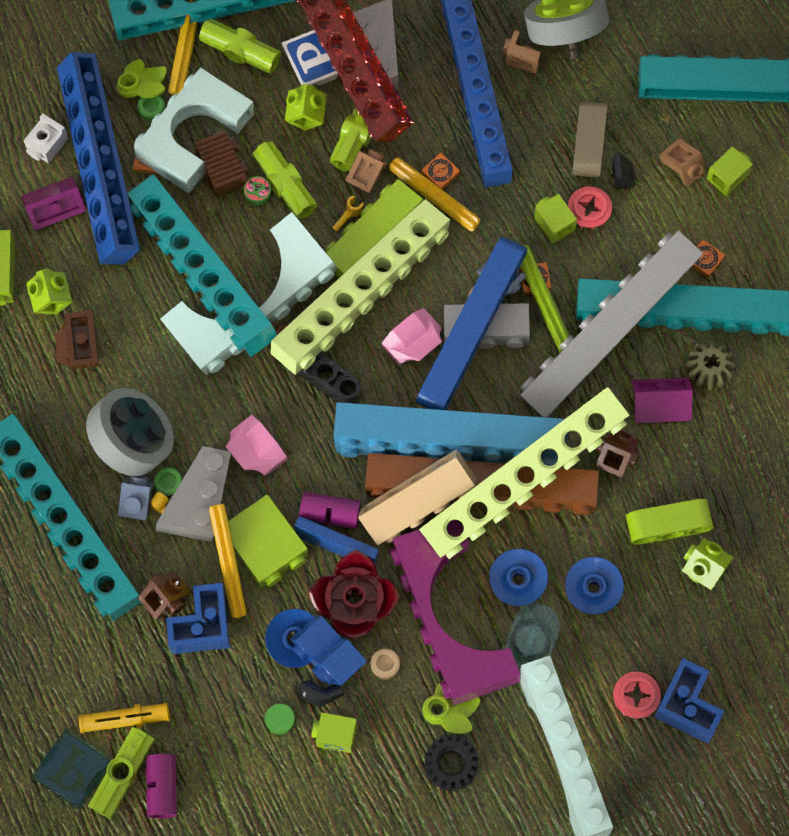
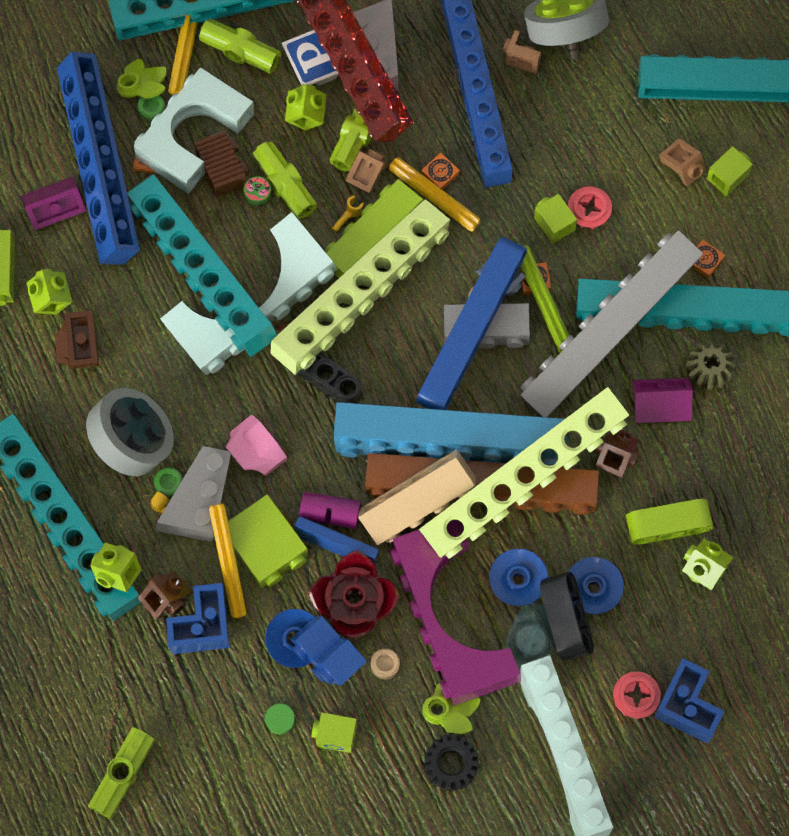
(50, 146): white brick -> none
(71, 769): piece -> none
(115, 567): none -> lime brick
(135, 497): sand blue bracket -> none
(159, 712): yellow pin -> none
(161, 786): magenta pin -> none
(318, 695): black arm -> none
(413, 337): bright pink slope -> none
(567, 616): none -> black beam
(589, 139): dark tan beam -> none
(622, 172): black slope -> none

